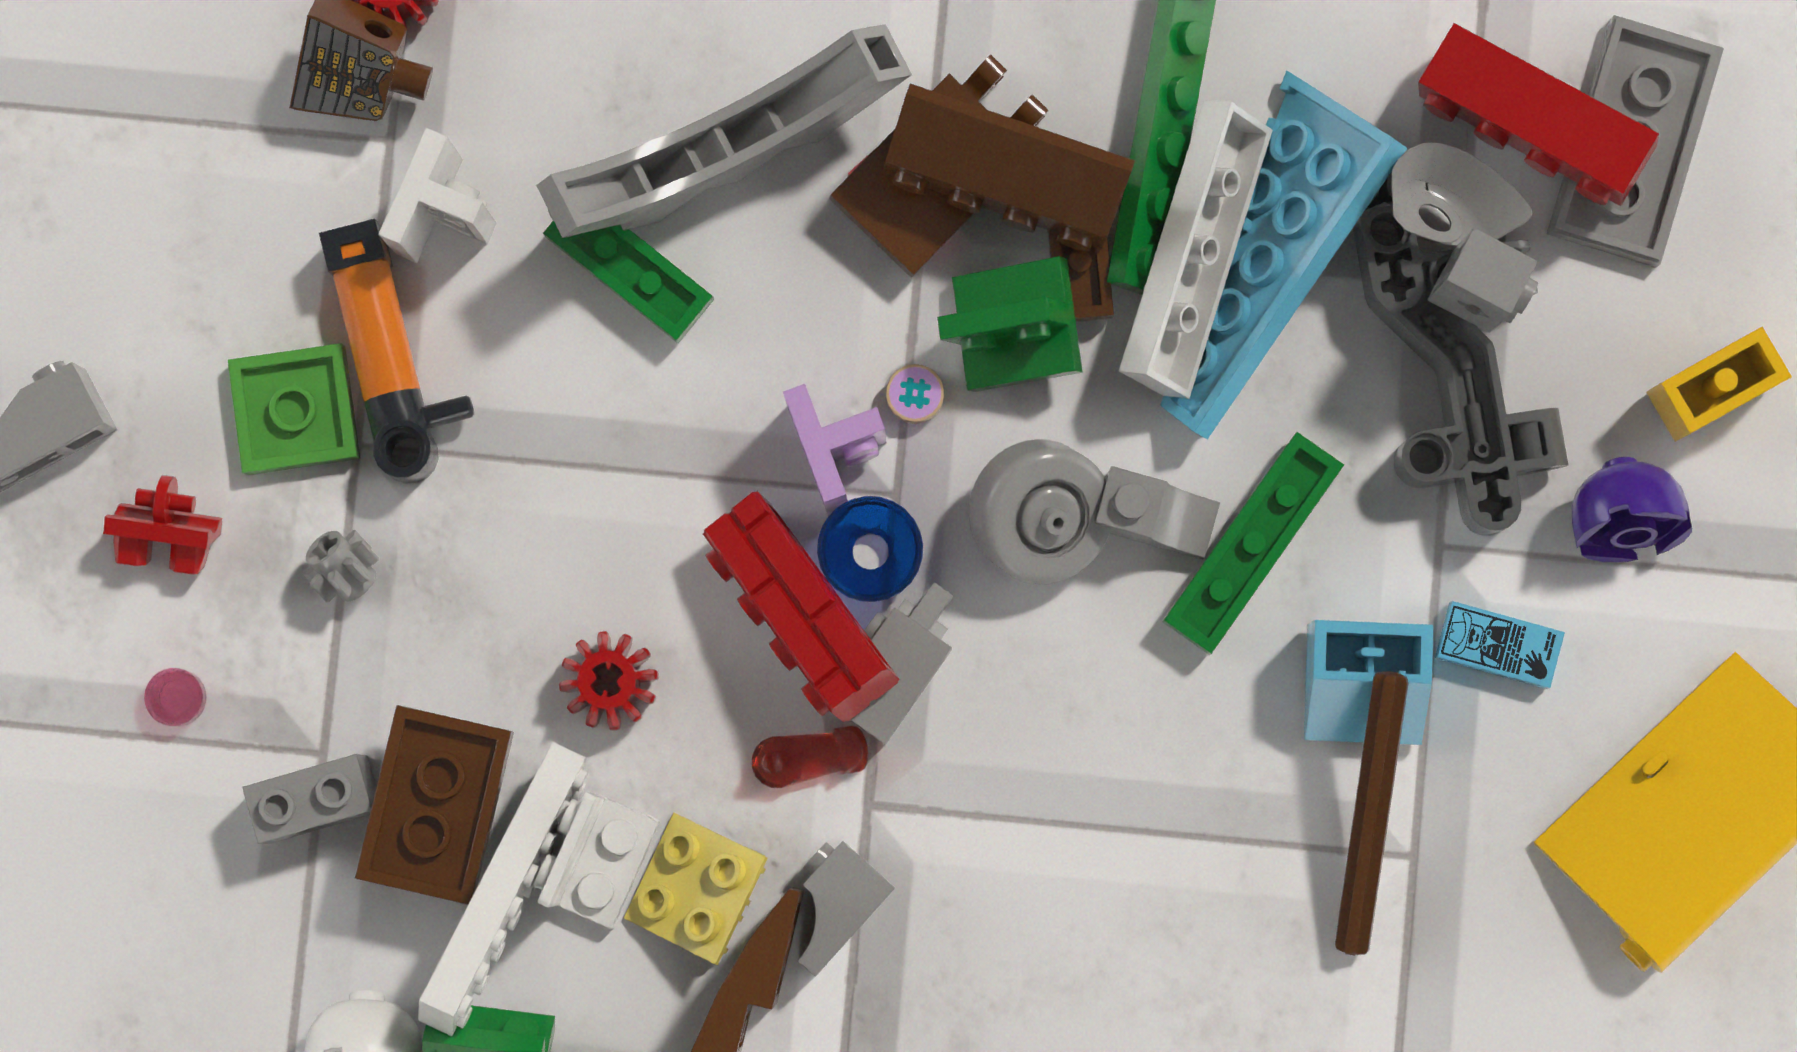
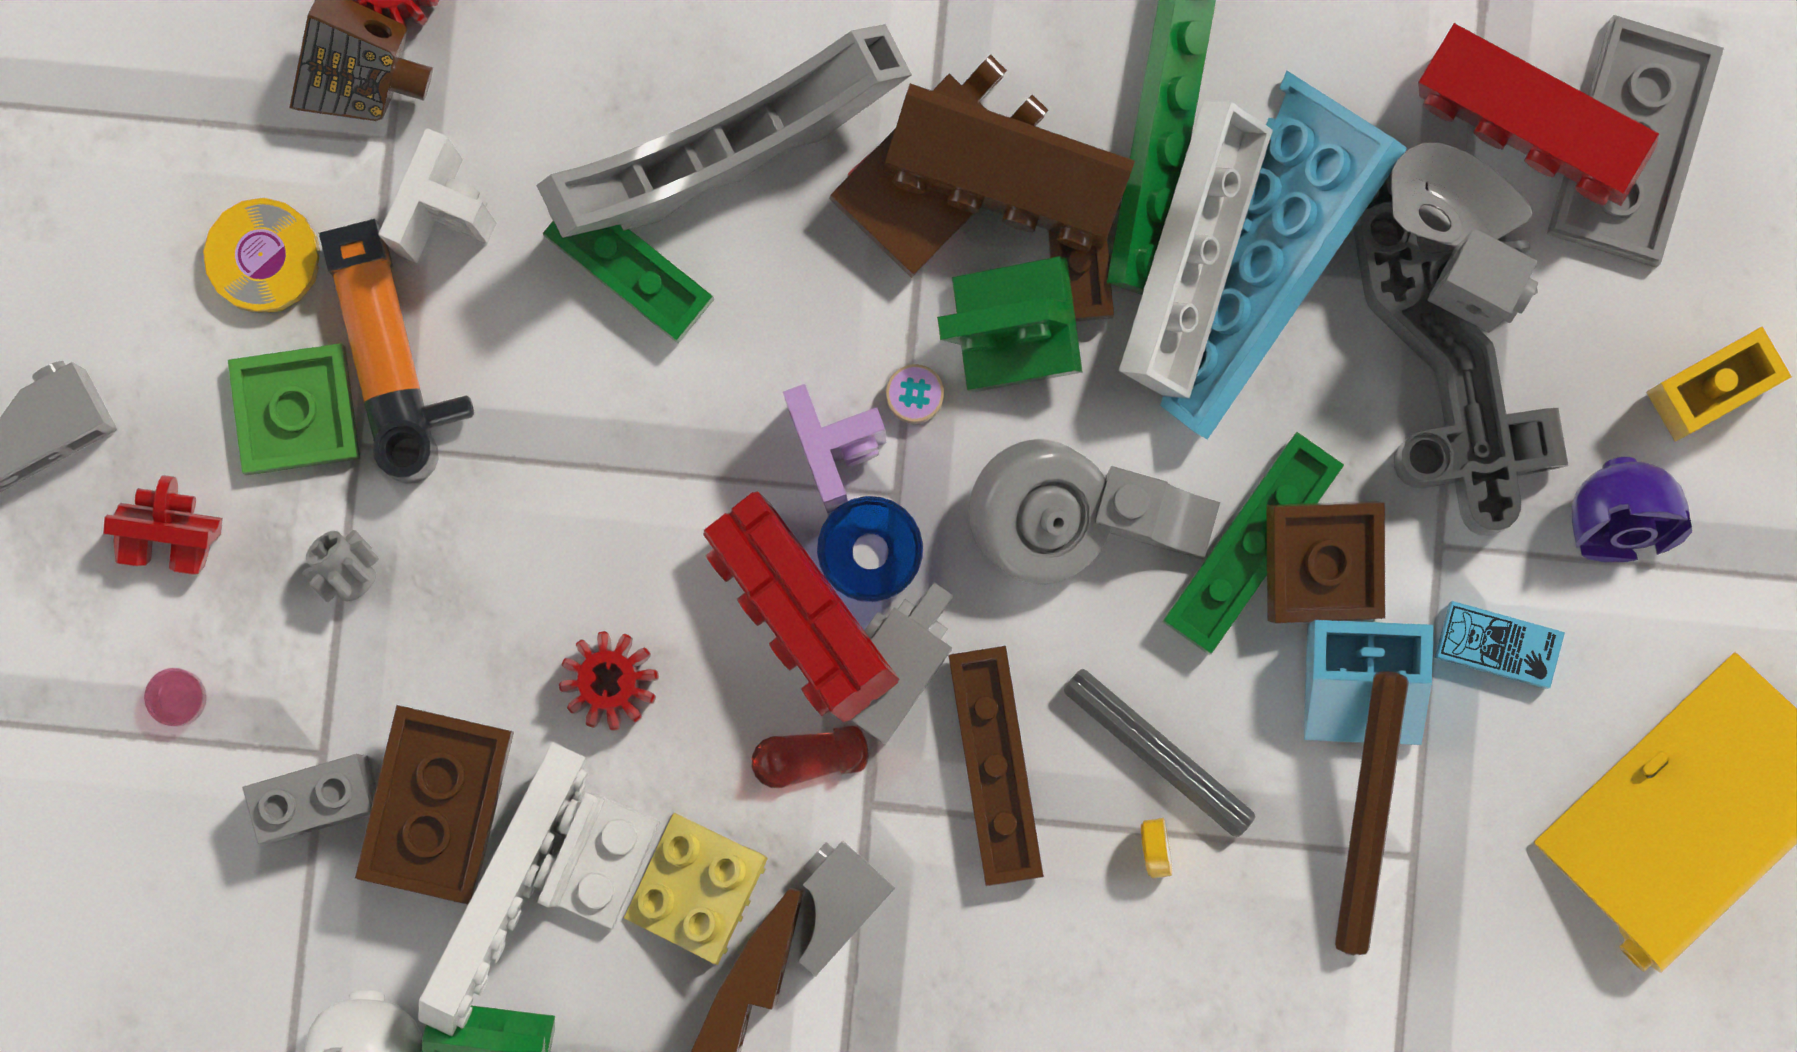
(261, 255): none -> yellow tile
(995, 766): none -> reddish brown plate
(1156, 848): none -> yellow tile
(1159, 753): none -> dark grey axle
(1325, 561): none -> reddish brown tile

